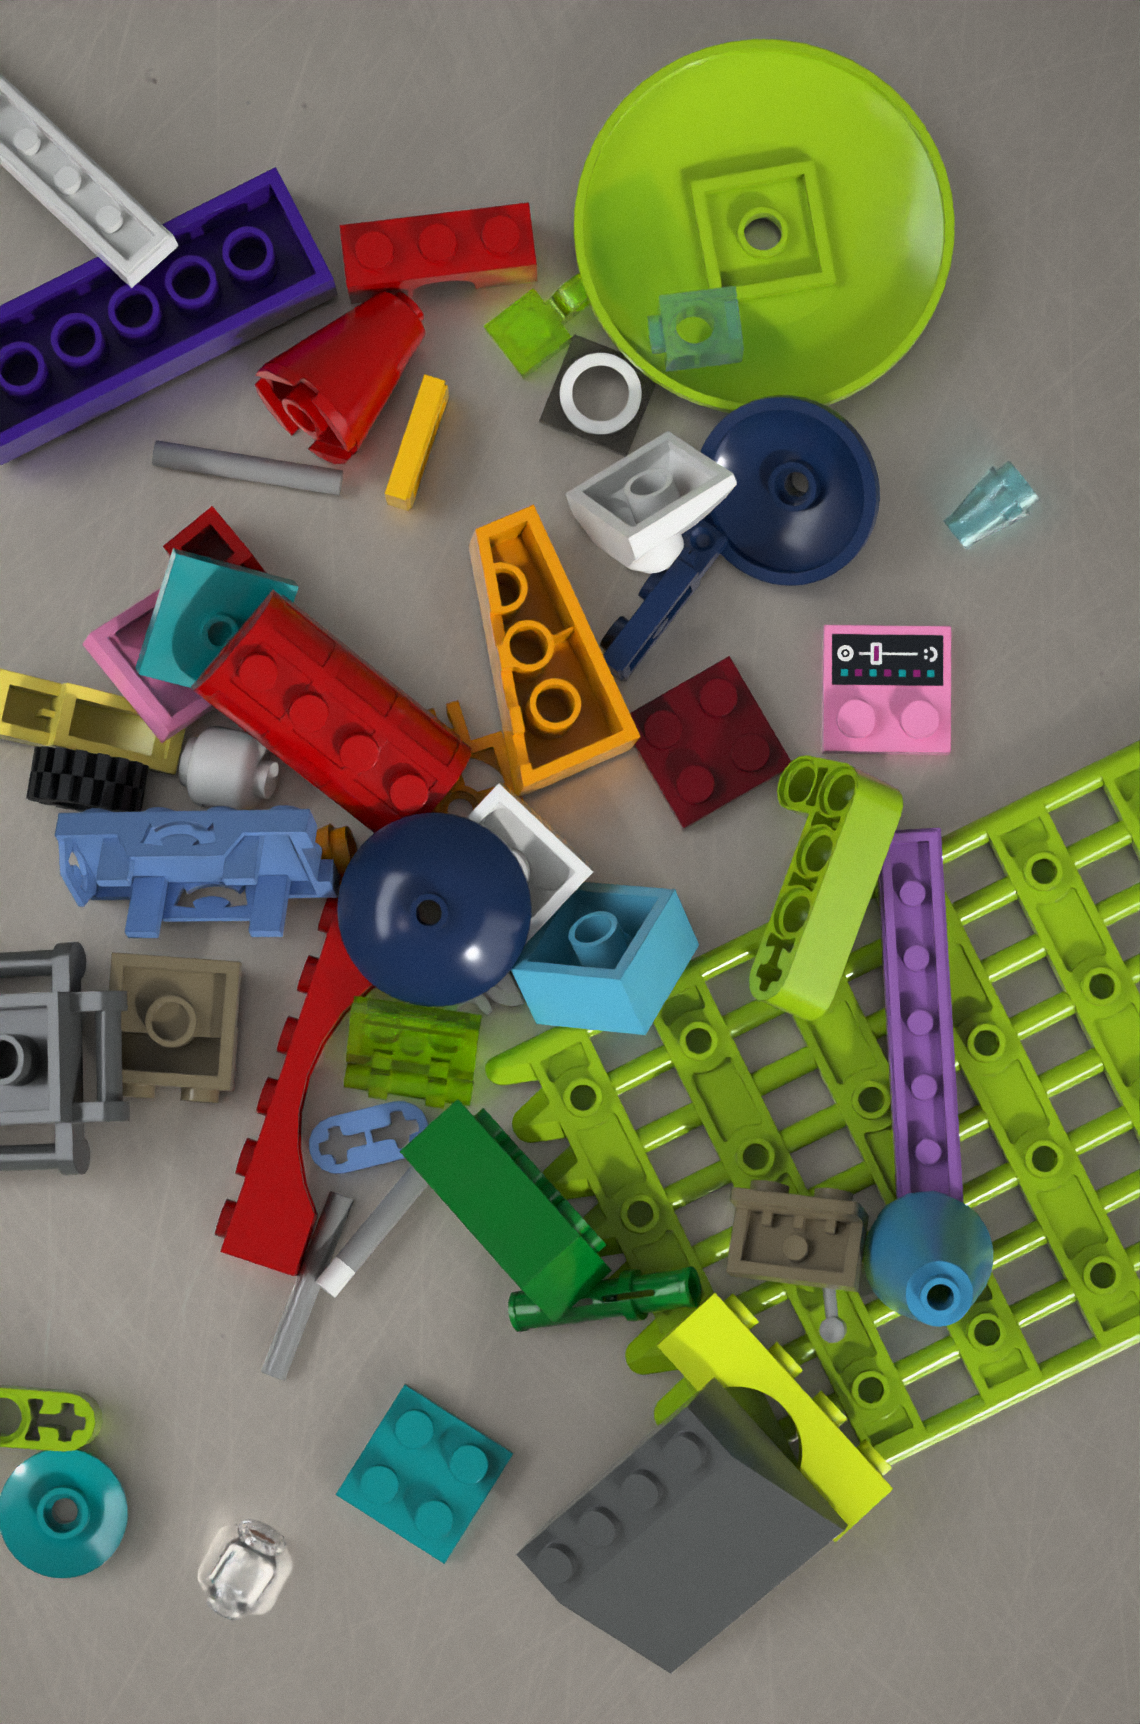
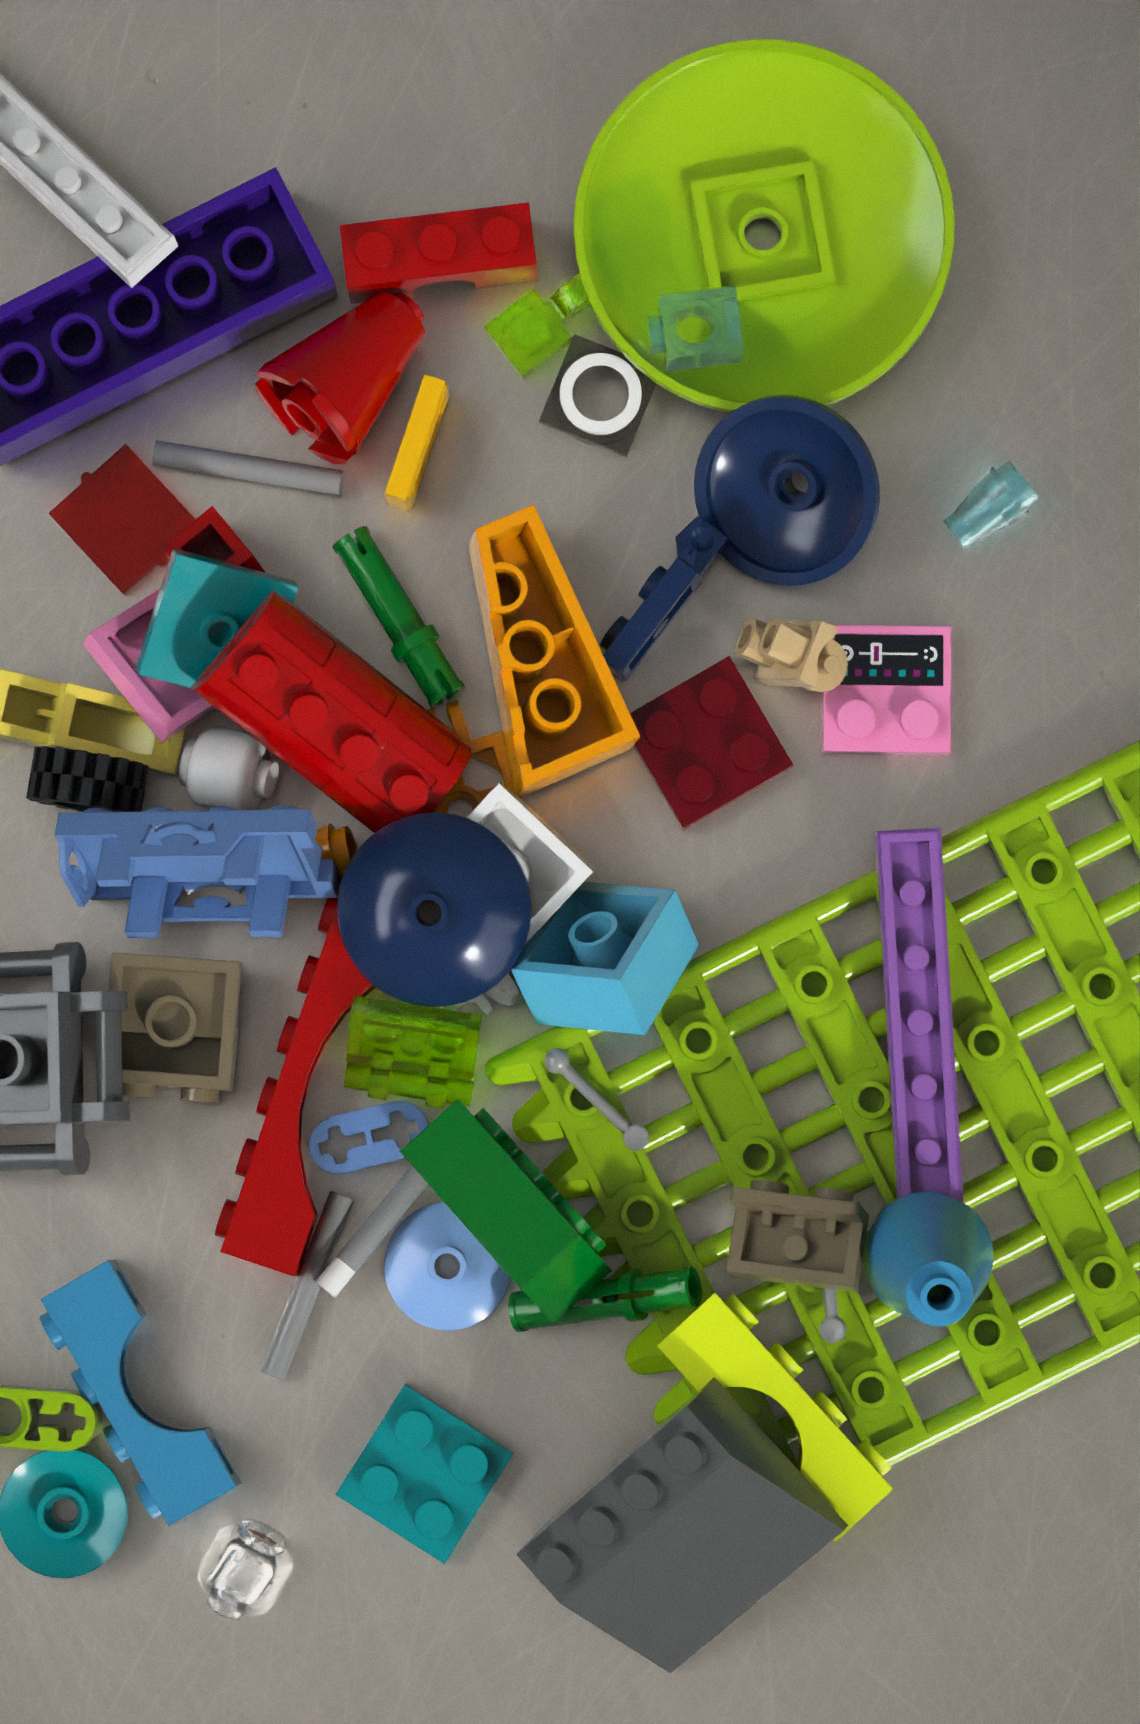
(96, 1322): none -> dark azure arch
(122, 518): none -> clear red piece
(411, 637): none -> green pin
(418, 1287): none -> light blue dish
(634, 1136): none -> light grey hinge
(649, 501): white slope -> none
(793, 653): none -> tan hips
(826, 884): lime beam -> none

